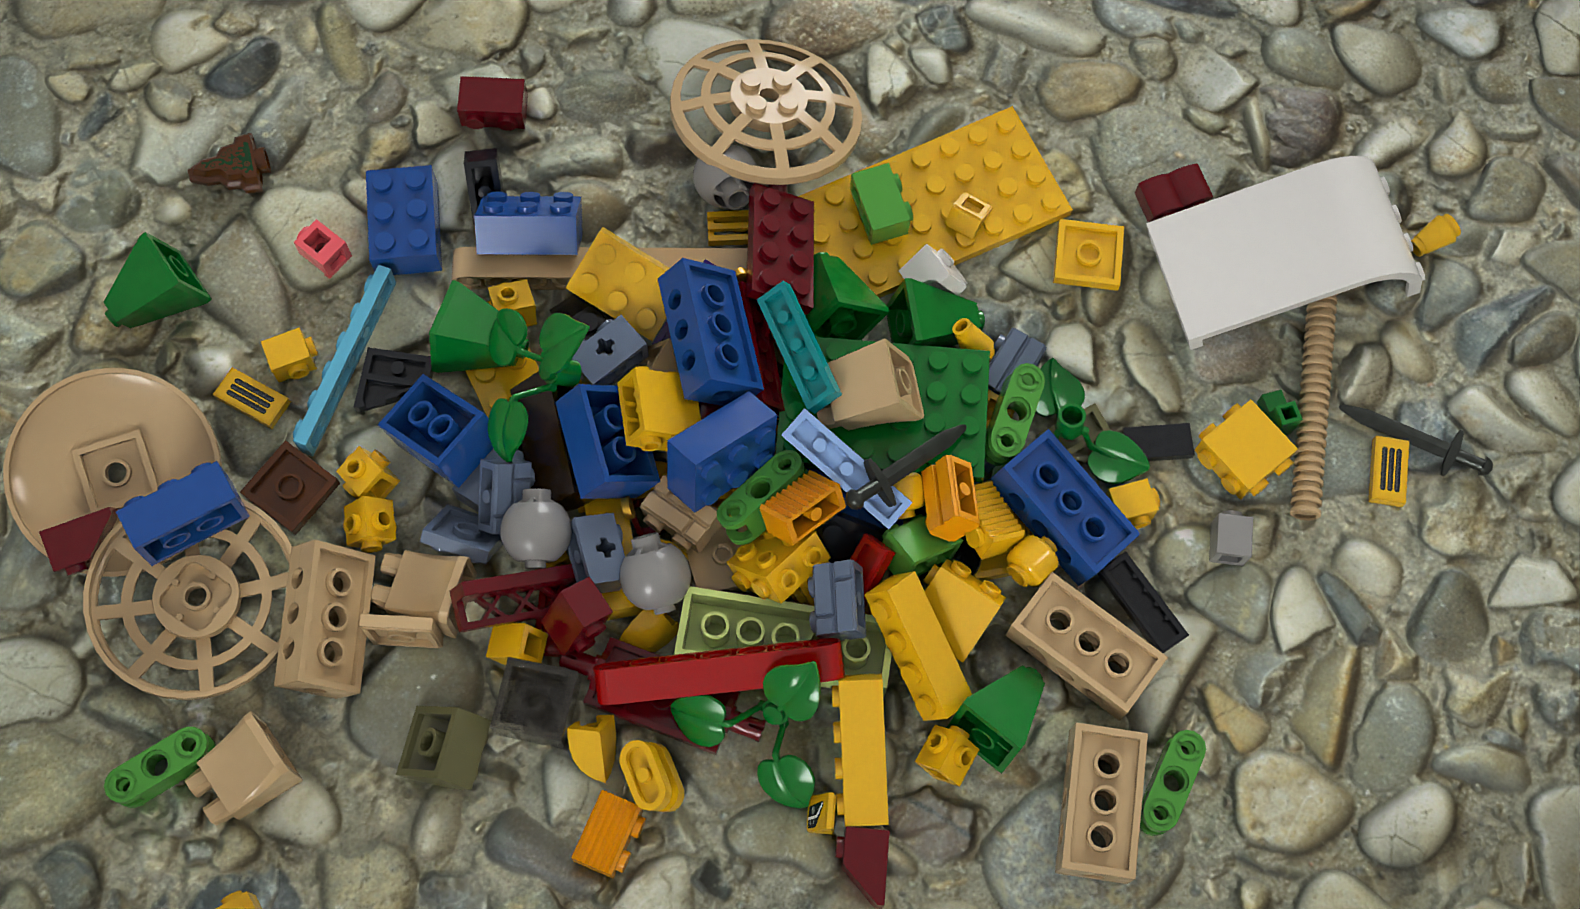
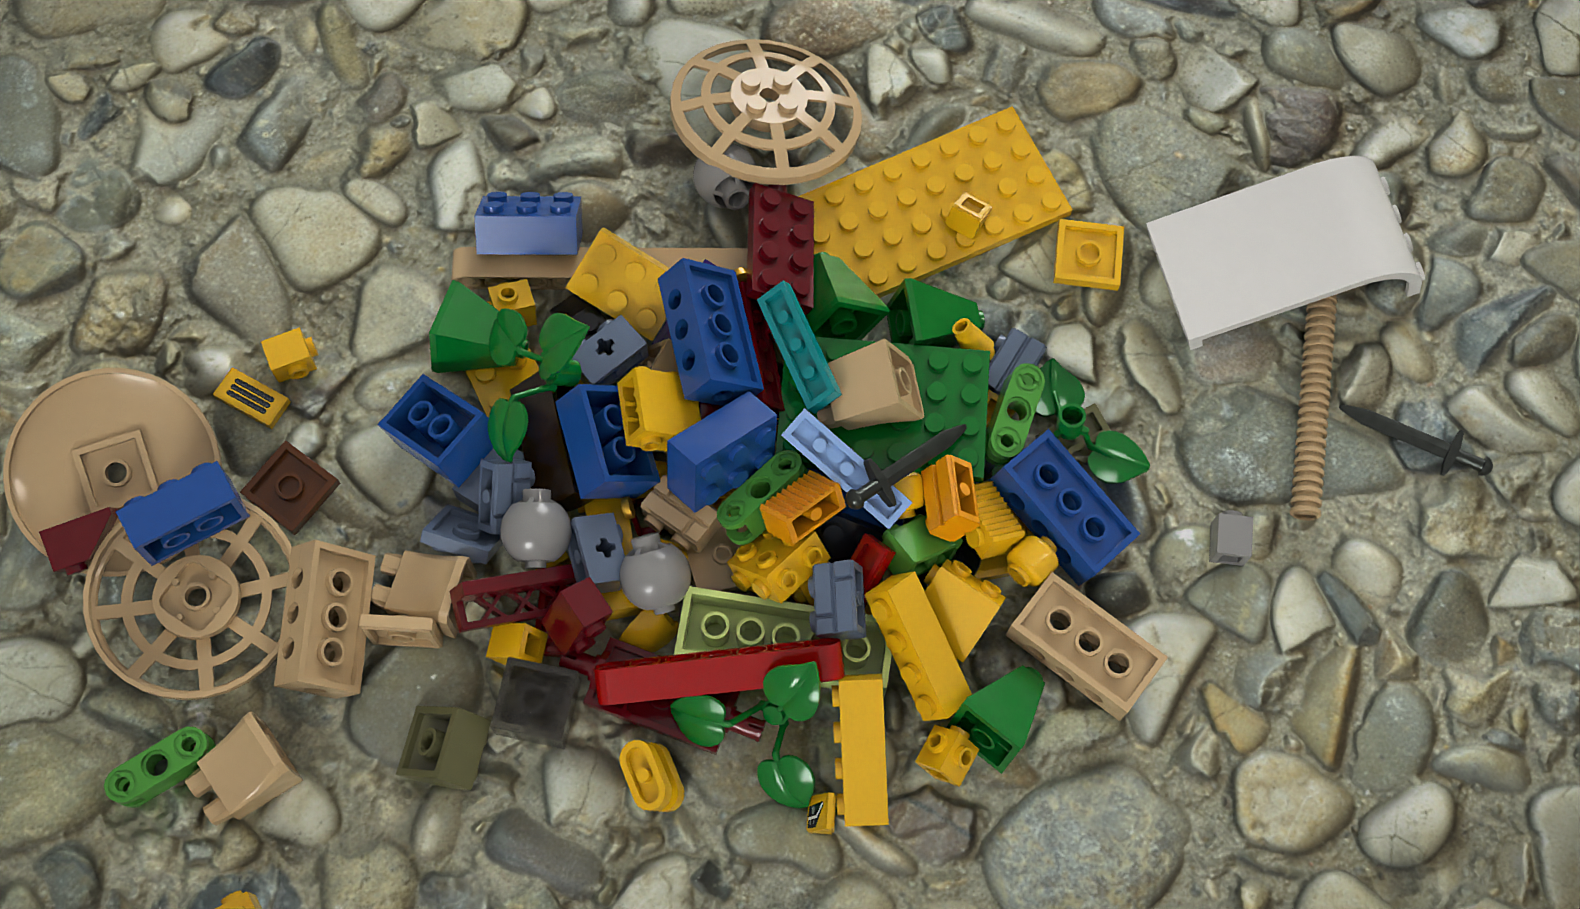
(153, 285): green slope -> none
(234, 166): reddish brown rock -> none
(332, 248): coral brick -> none
(338, 372): medium azure plate -> none
(367, 474): yellow brick -> none
(369, 523): yellow brick -> none
(388, 377): black wing -> none
(404, 219): blue brick -> none
(482, 175): black slope -> none
(492, 102): dark red brick -> none
(594, 746): yellow brick -> none
(608, 834): light orange brick -> none
(719, 222): yellow tile -> none
(865, 861): dark red slope -> none
(880, 203): bright green brick -> none
(934, 269): white brick -> none
(1121, 789): tan brick -> none
(1136, 502): yellow brick -> none
(1142, 603): black plate -> none
(1163, 441): black tile -> none
(1173, 192): dark red brick -> none
(1180, 766): bright green piece -> none
(1245, 450): yellow brick -> none
(1282, 414): green piece -> none
(1388, 471): yellow tile -> none
(1436, 234): yellow cone -> none

